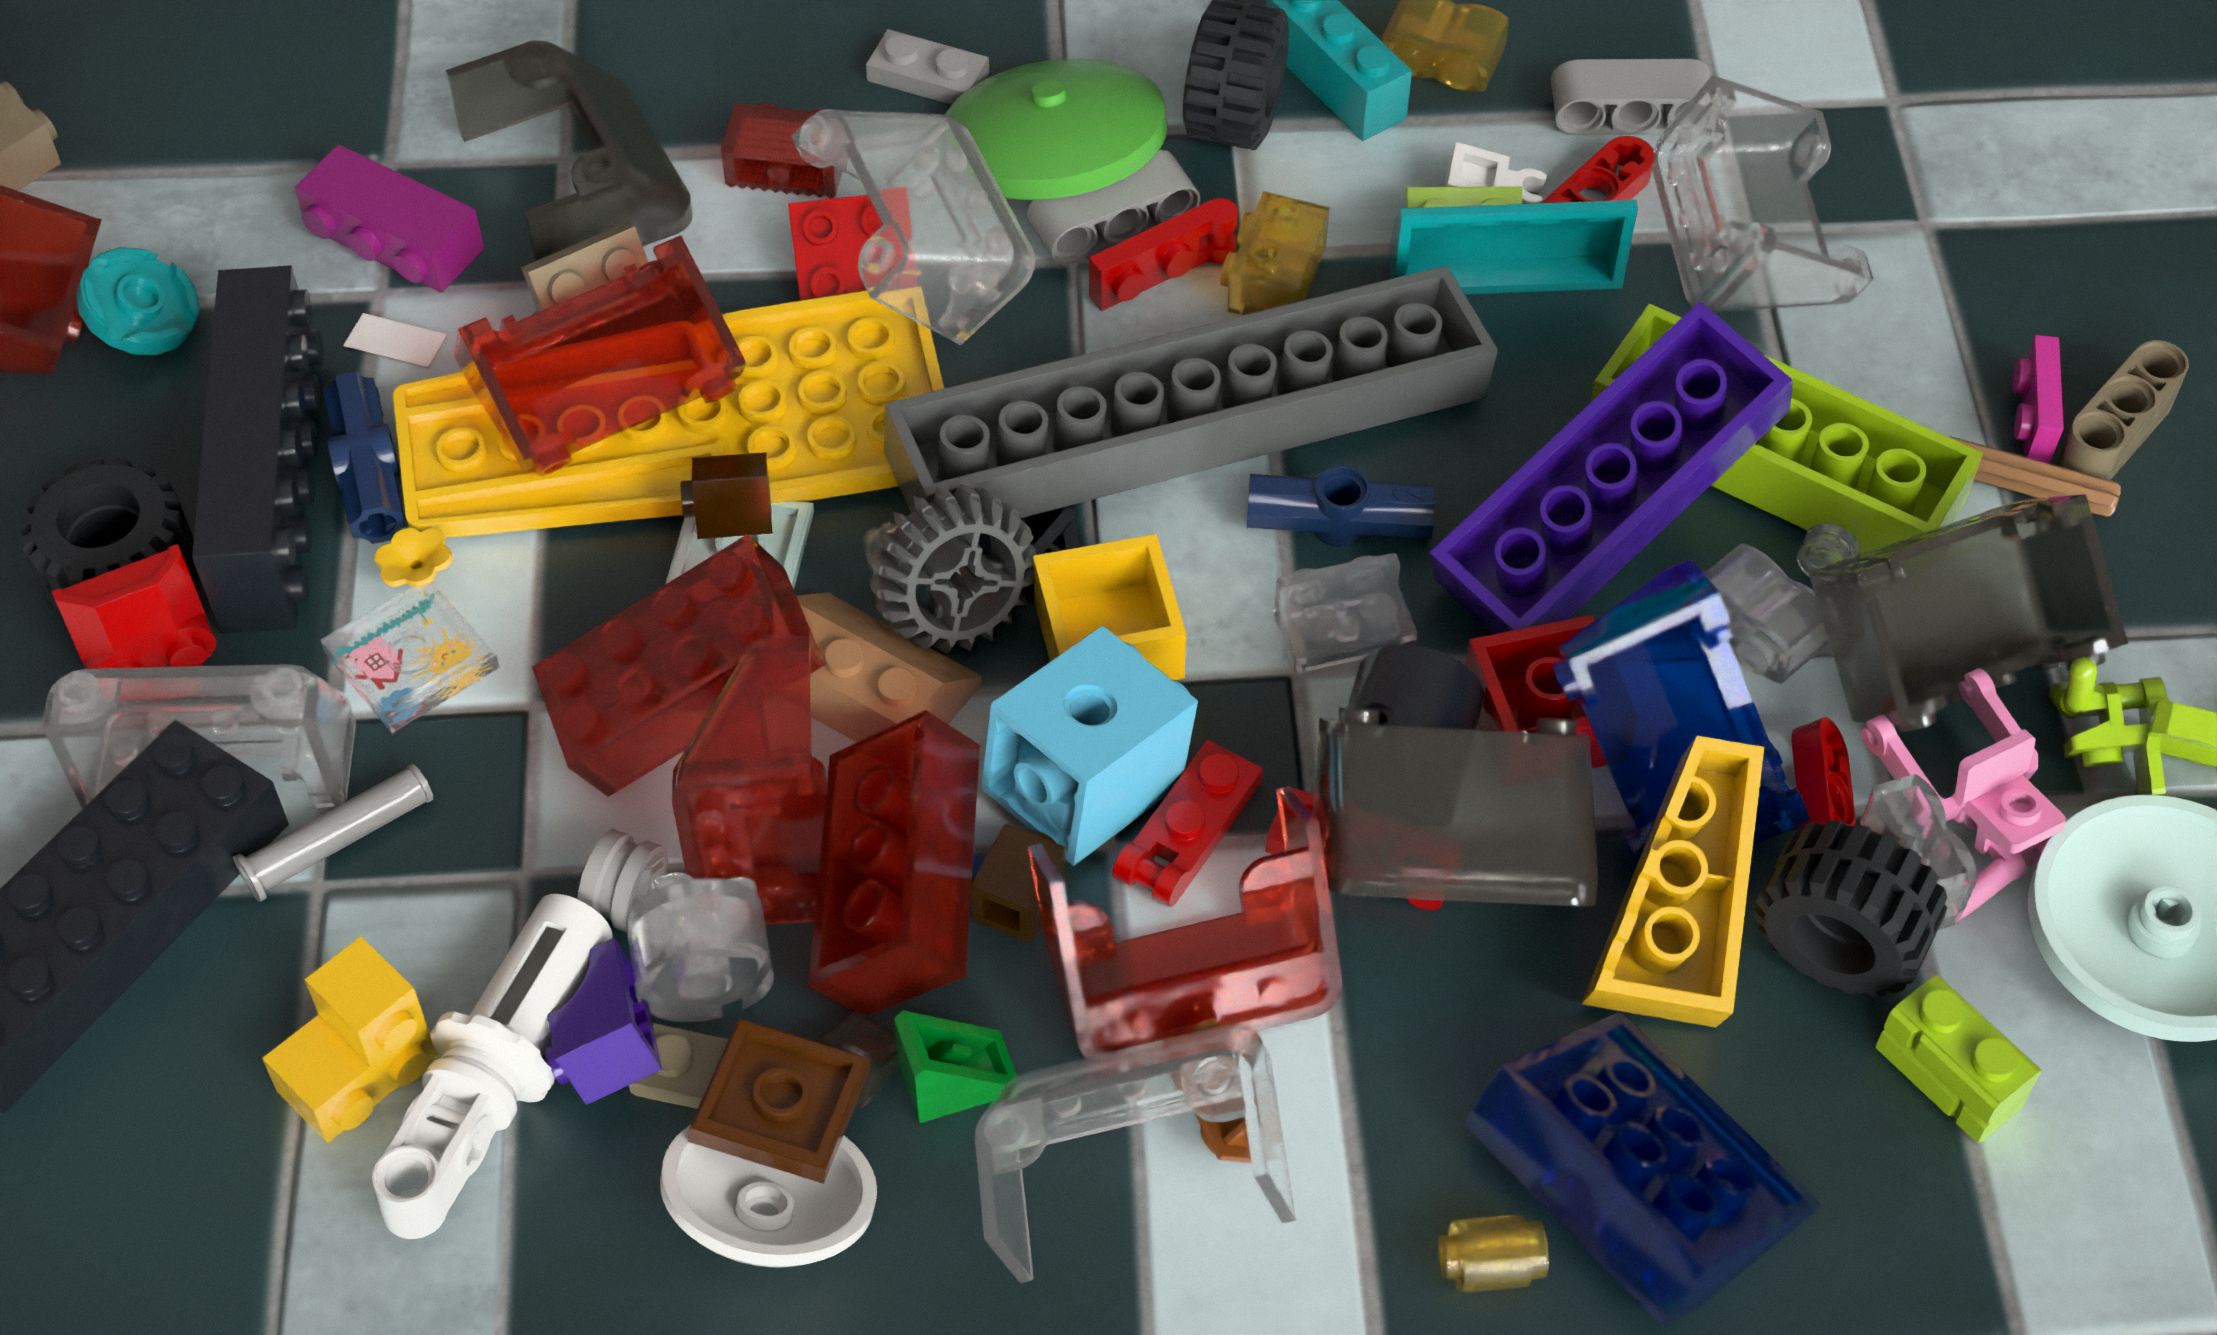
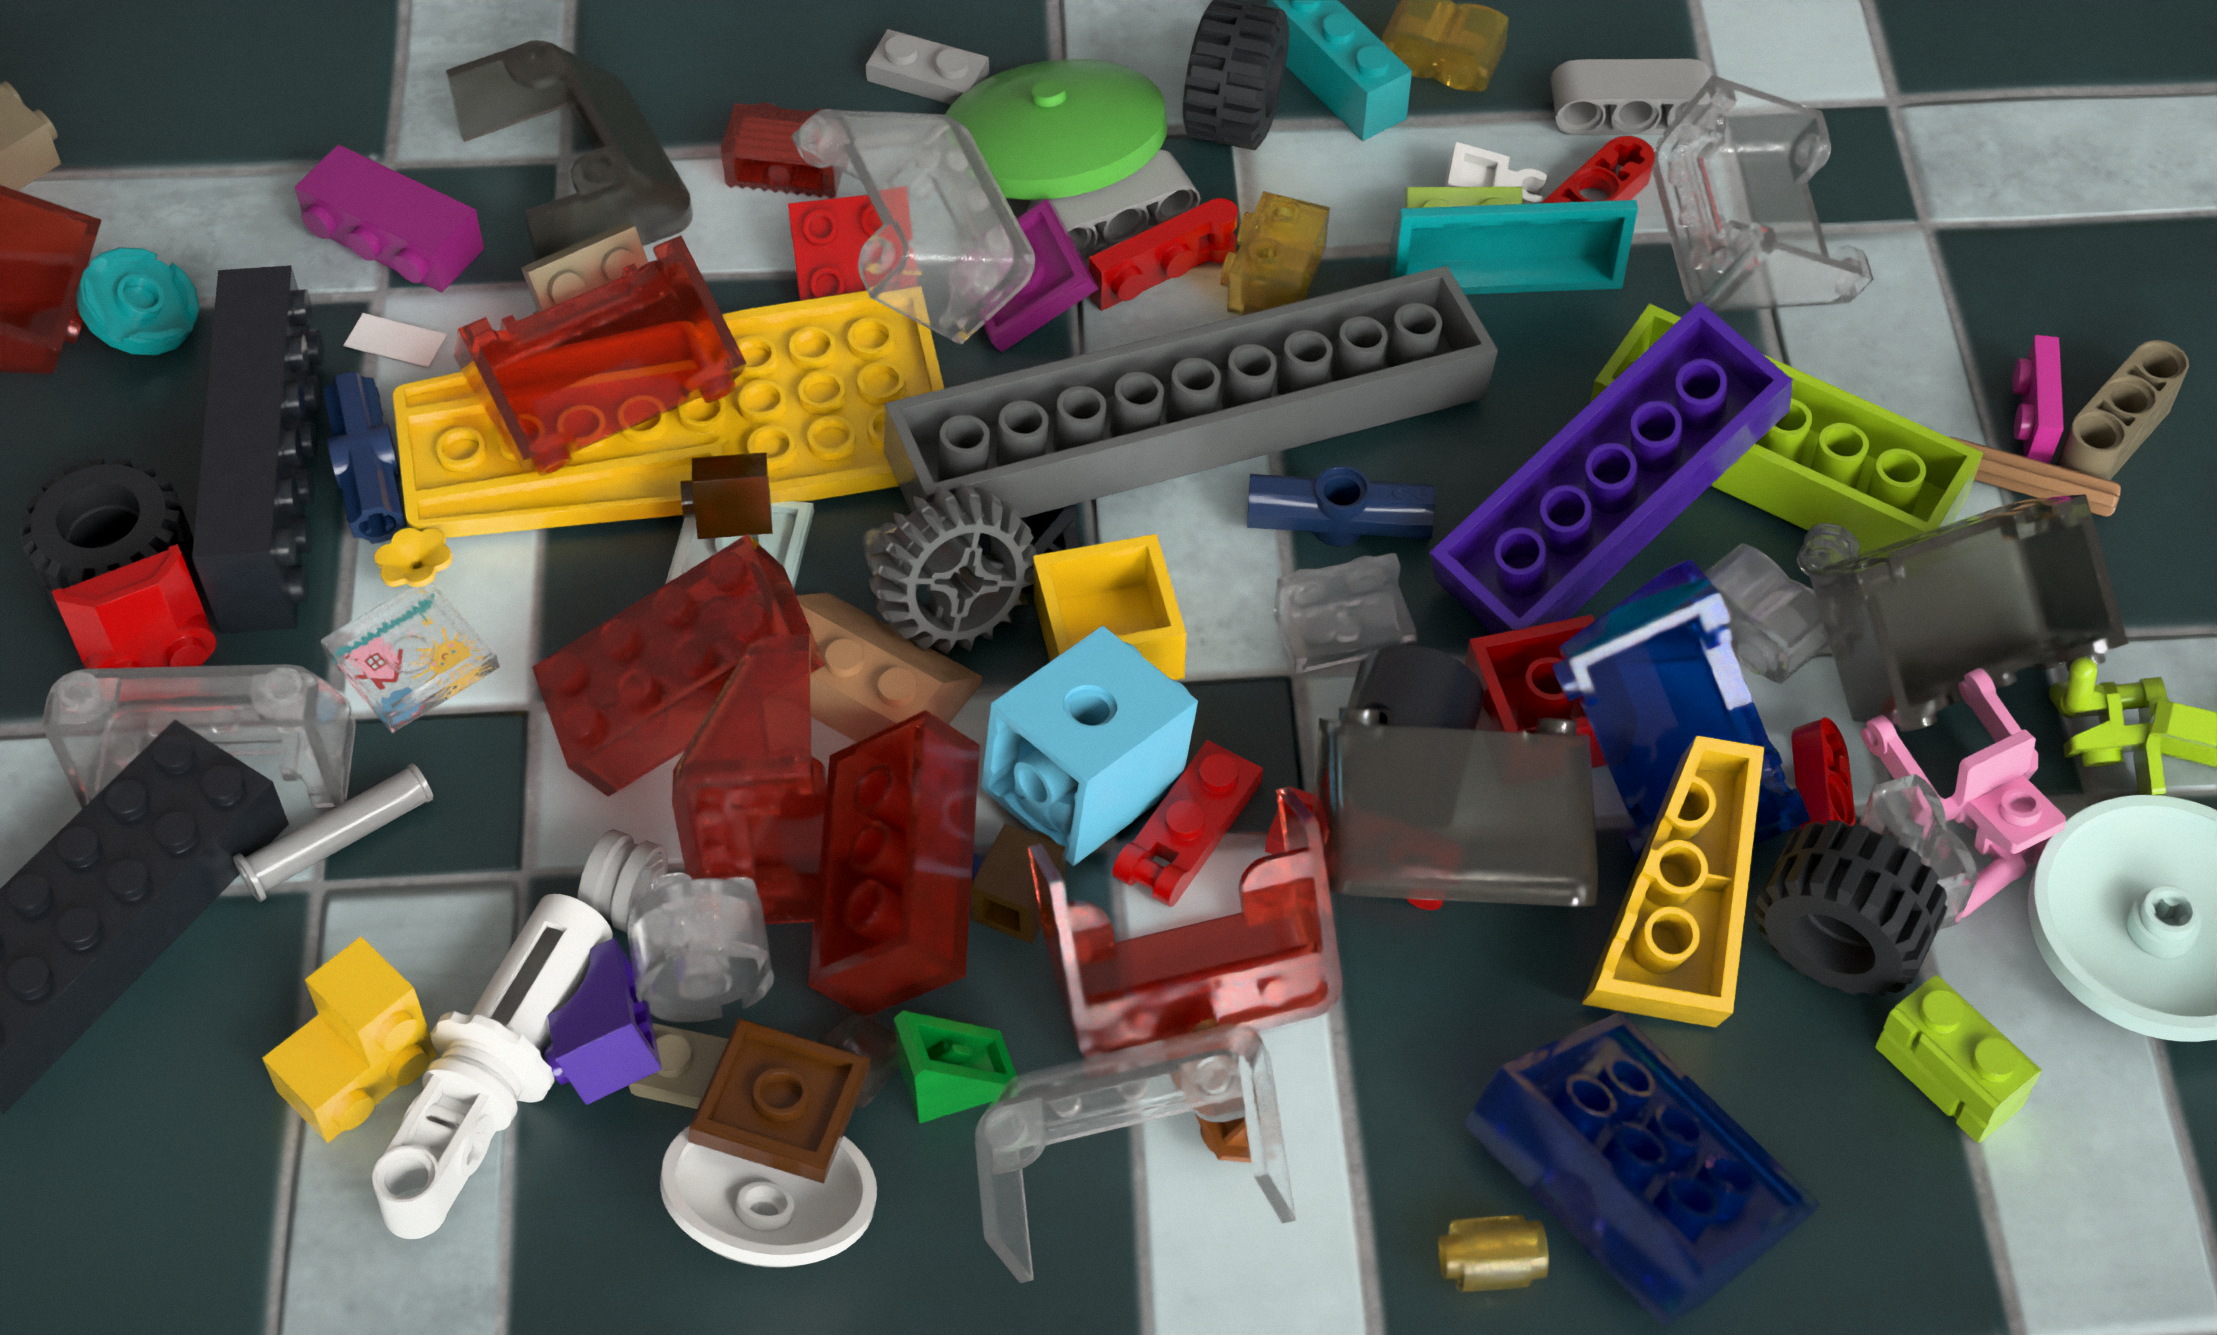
(1055, 285): none -> magenta plate

